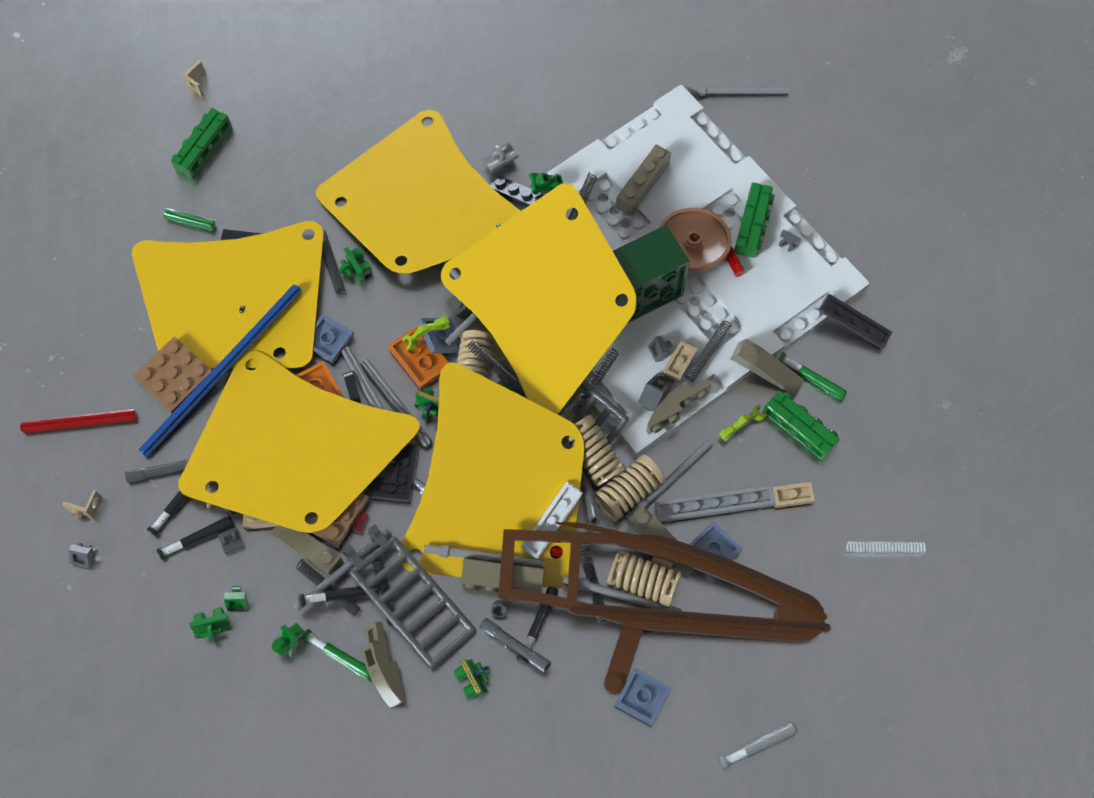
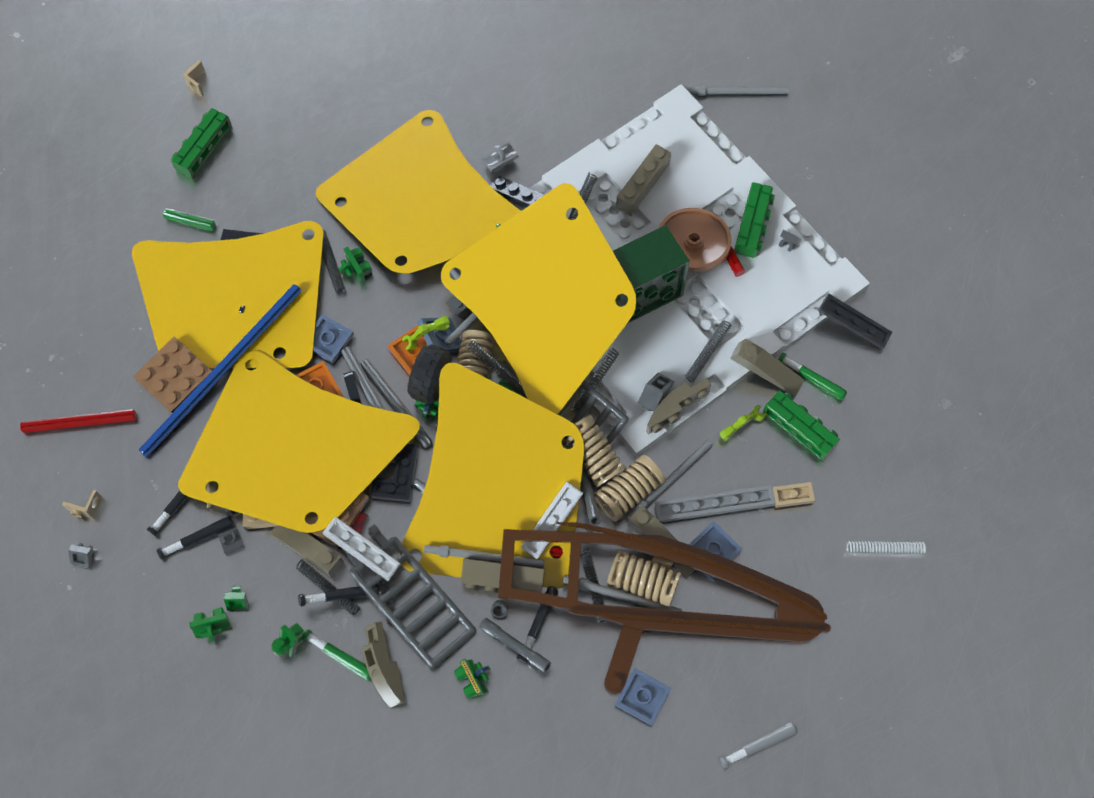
(143, 473): dark grey piece -> none
(342, 570): light grey bar -> none
(361, 548): none -> white tile
(425, 373): none -> black tyre
(544, 183): green hips -> none
(660, 348): dark grey tile -> none
(680, 361): tan plate -> none

